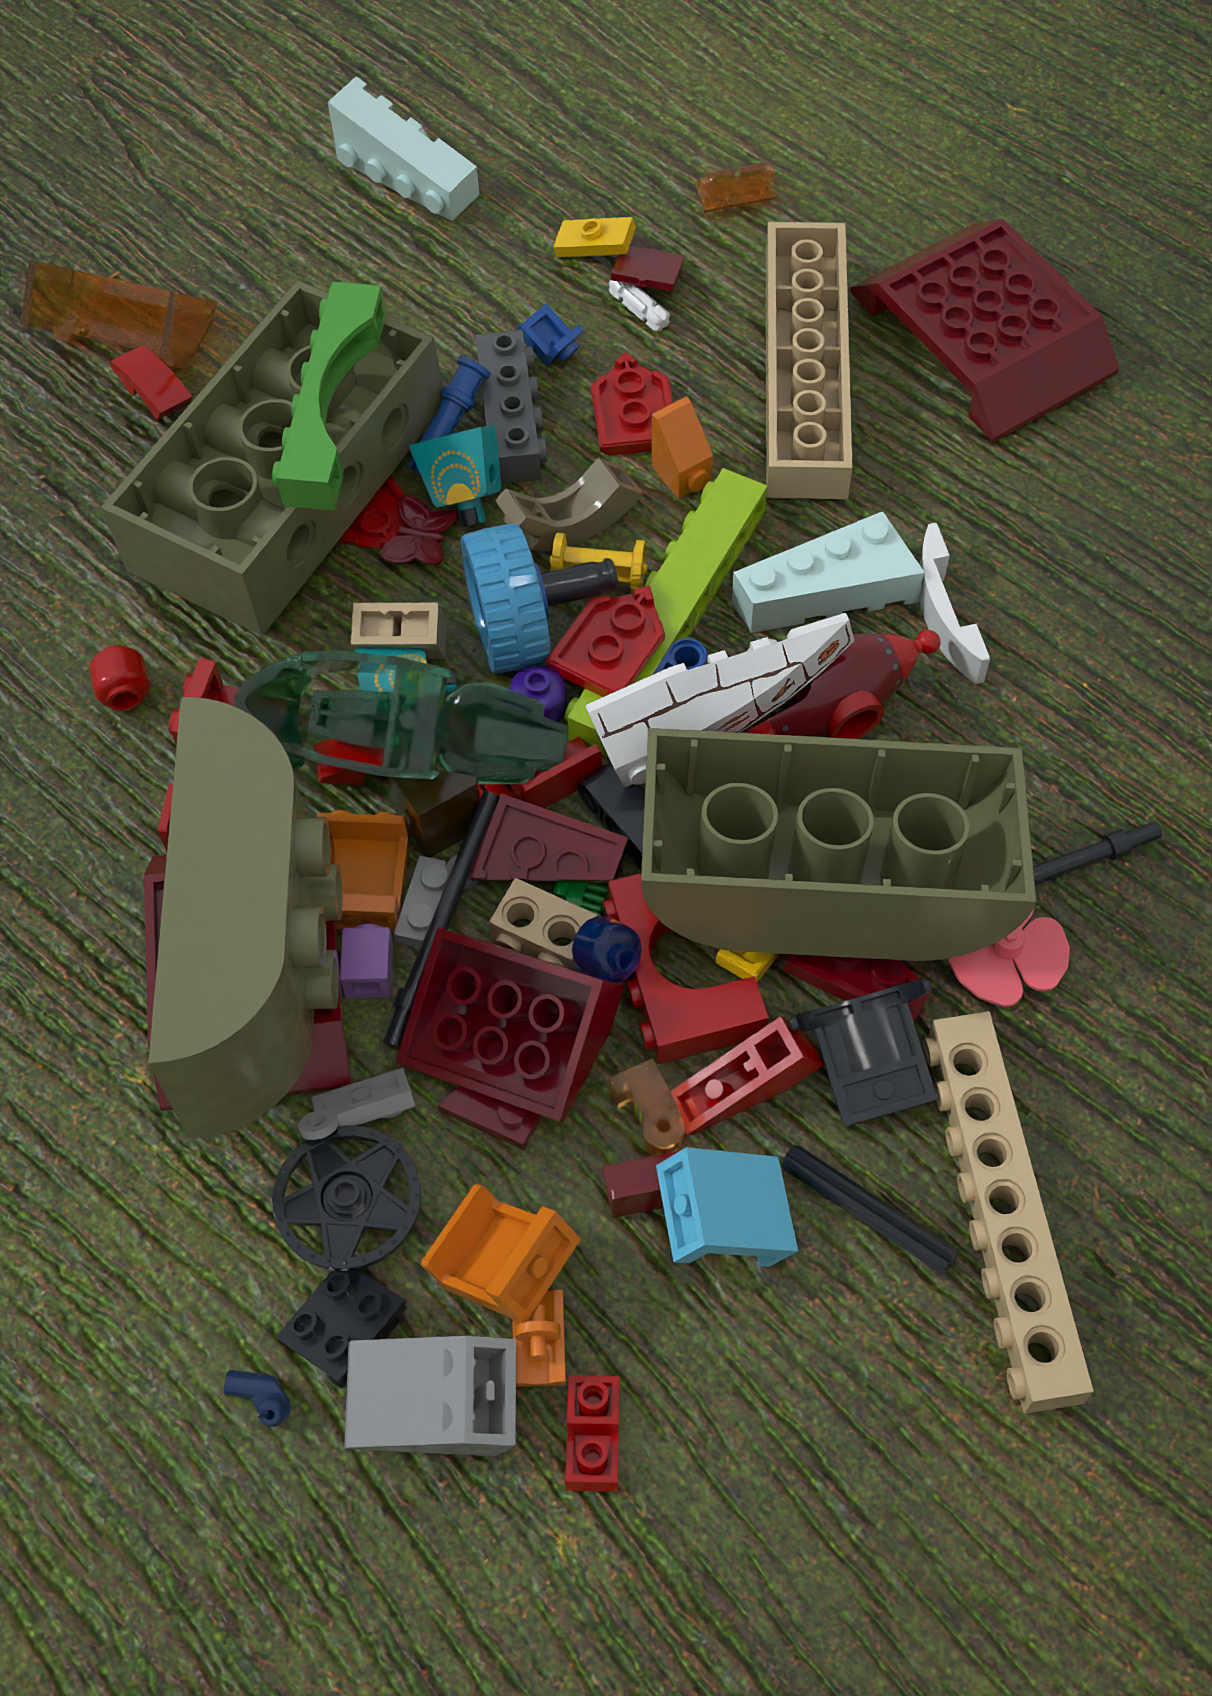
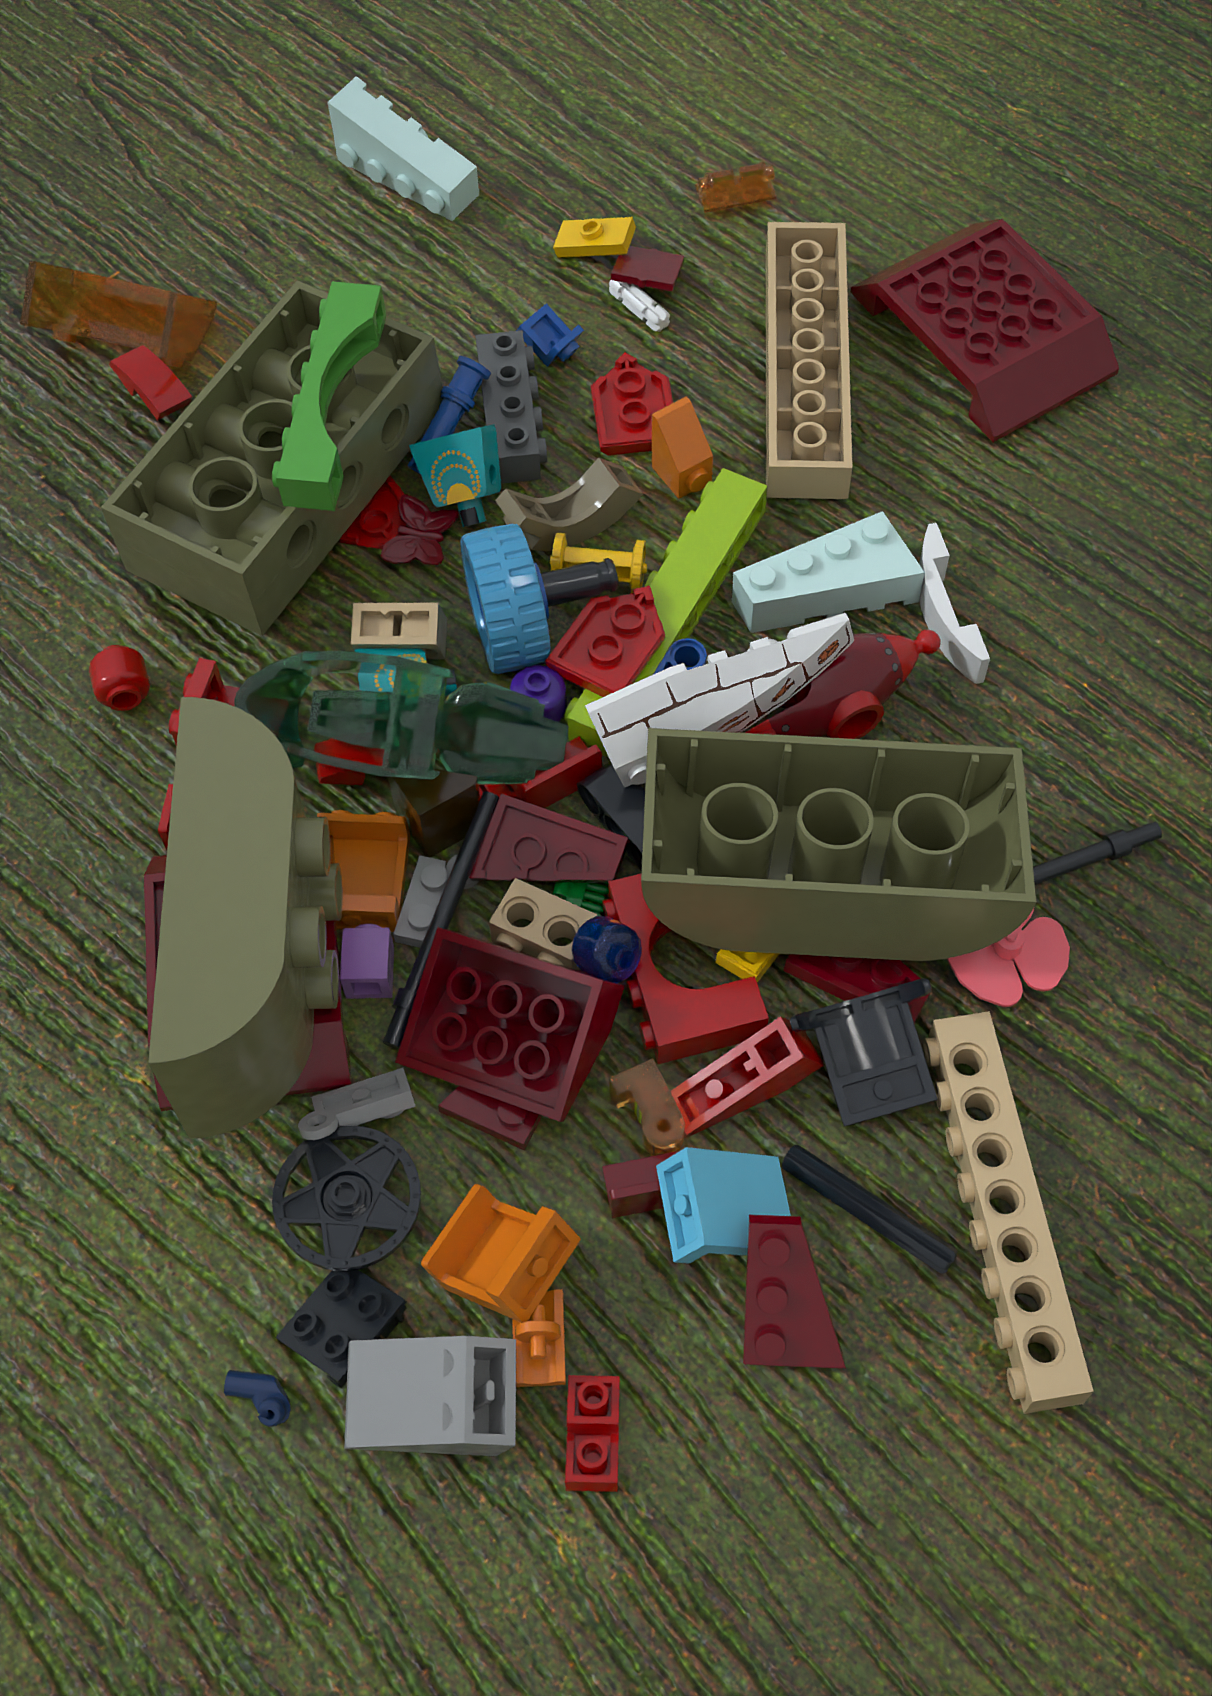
(784, 1301): none -> dark red wing

